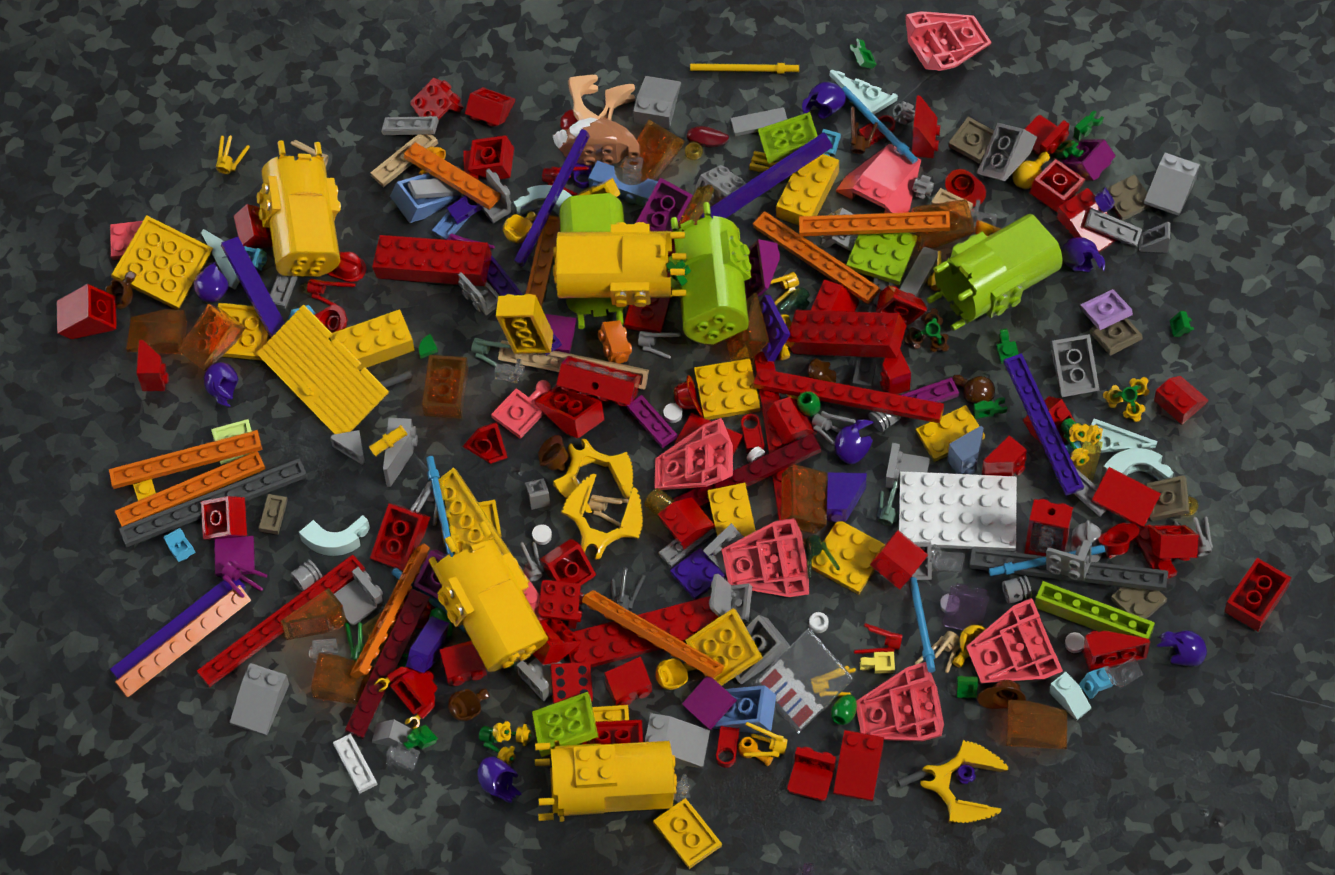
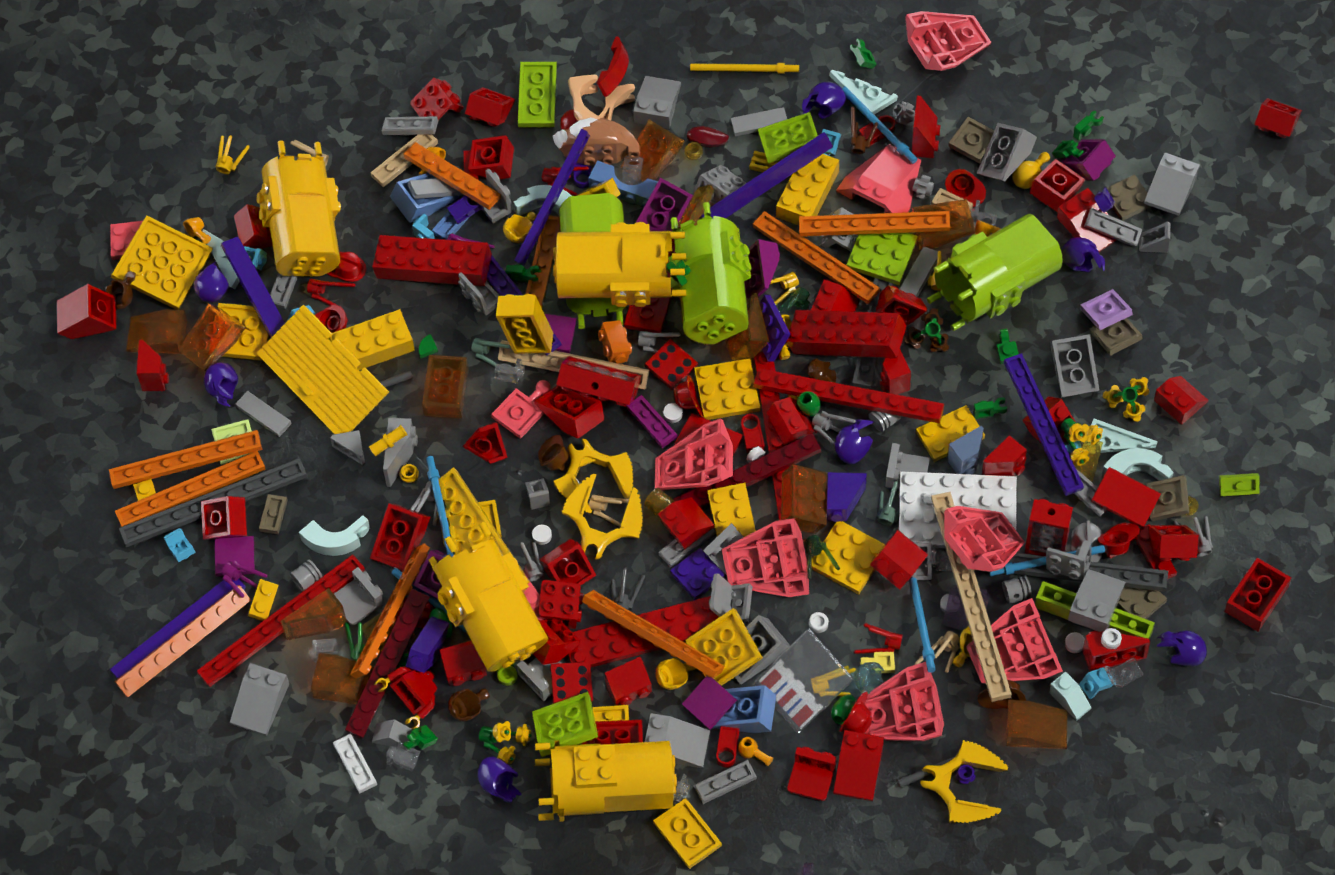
(194, 226): none -> light orange bar
(263, 413): none -> light grey tile
(263, 600): none -> yellow plate
(409, 468): none -> yellow plate
(420, 228): none -> medium azure bracket
(507, 676): none -> lime tile
(520, 274): none -> green plate
(537, 94): none -> lime plate
(612, 77): none -> red slope
(671, 364): none -> red tile
(725, 782): none -> light grey tile
(777, 742): yellow plant -> none
(859, 717): none -> red piece
(868, 676): none -> clear light blue hair
(936, 392): magenta plate -> none
(967, 687): green tile -> none
(975, 612): none -> tan plate
(976, 389): reddish brown hair -> none
(981, 537): none -> coral wedge
(1047, 134): red bracket -> none
(1096, 601): none -> light grey slope
(1111, 638): none -> white tile
(1181, 324): green tile -> none
(1239, 484): none -> lime plate
(1277, 118): none -> red slope

